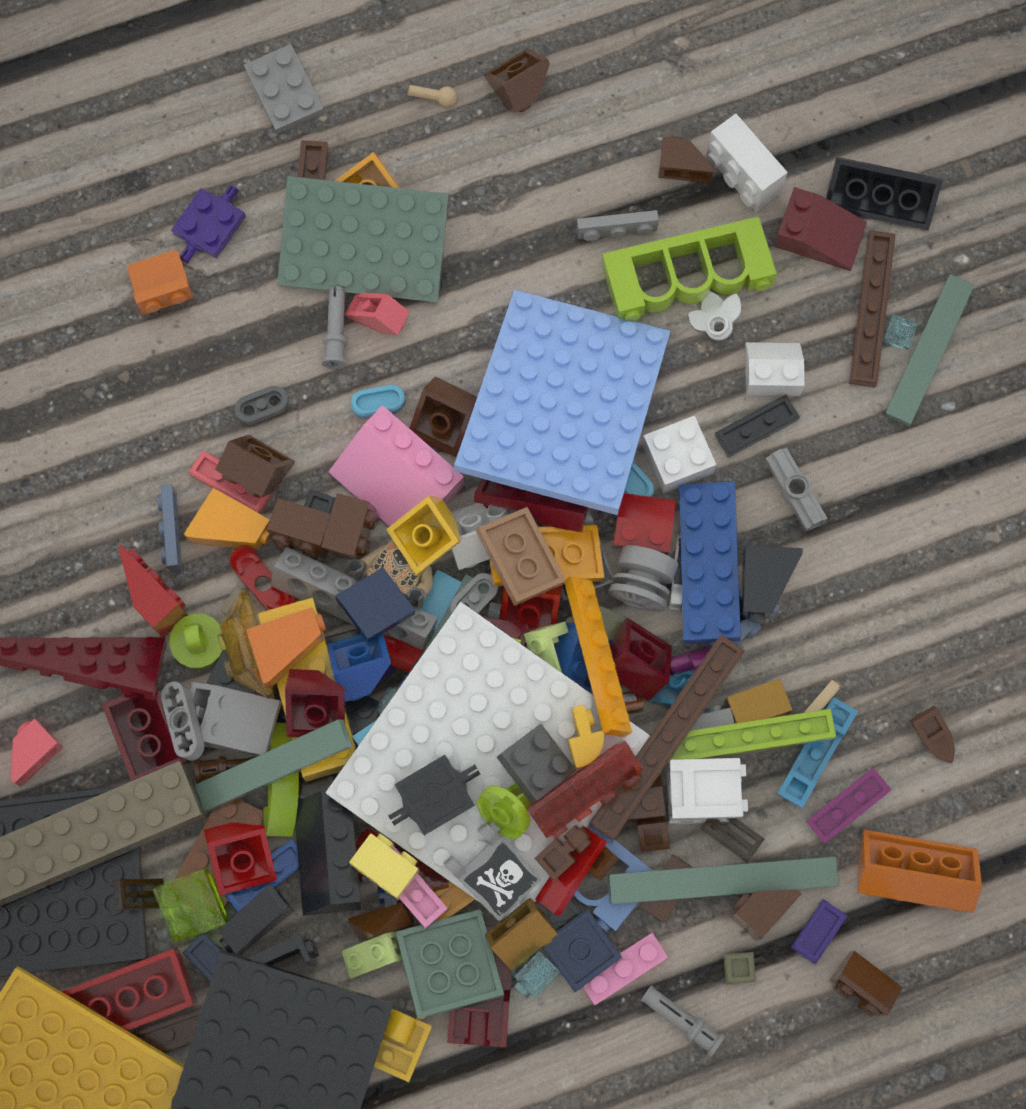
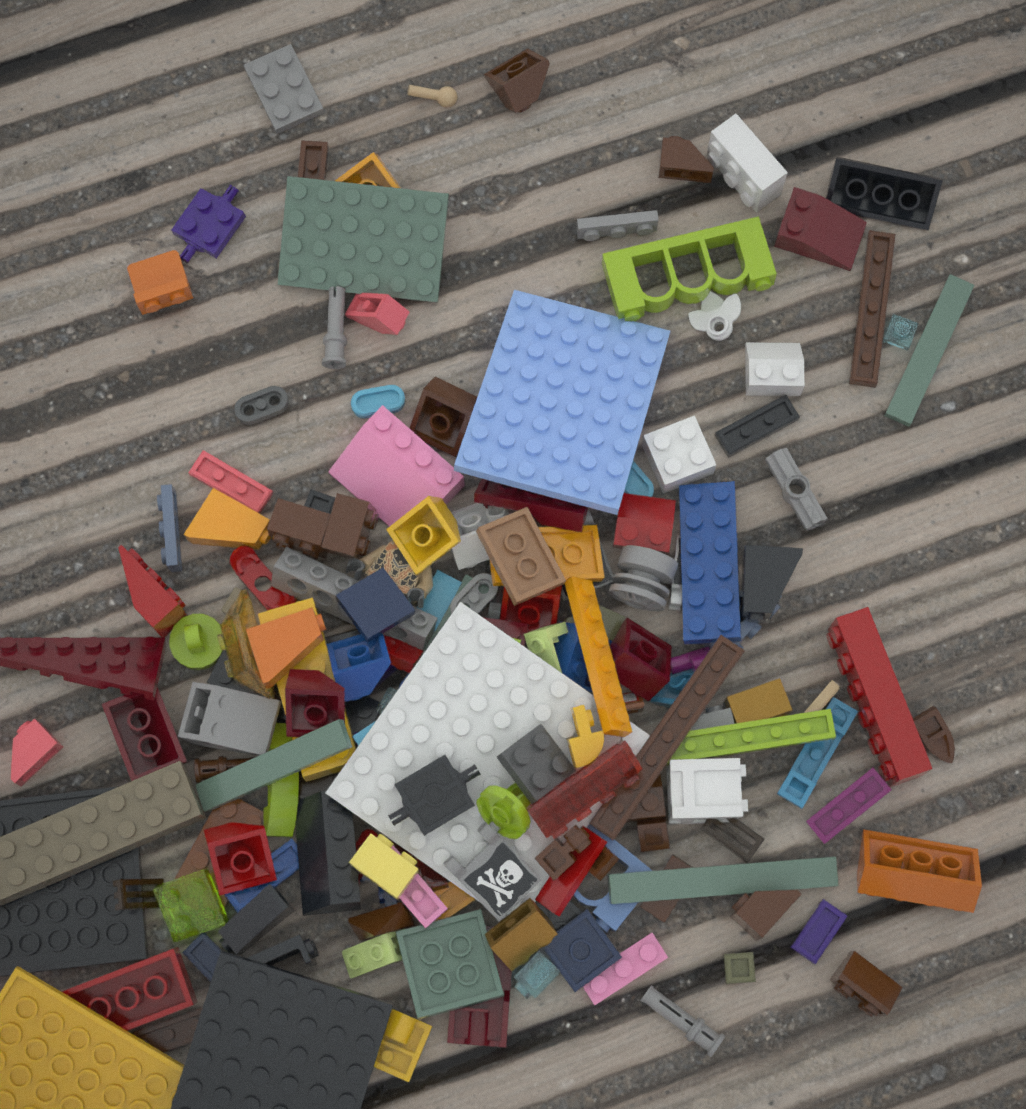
(192, 727): light grey beam -> none
(253, 465): reddish brown slope -> none
(878, 697): none -> red brick

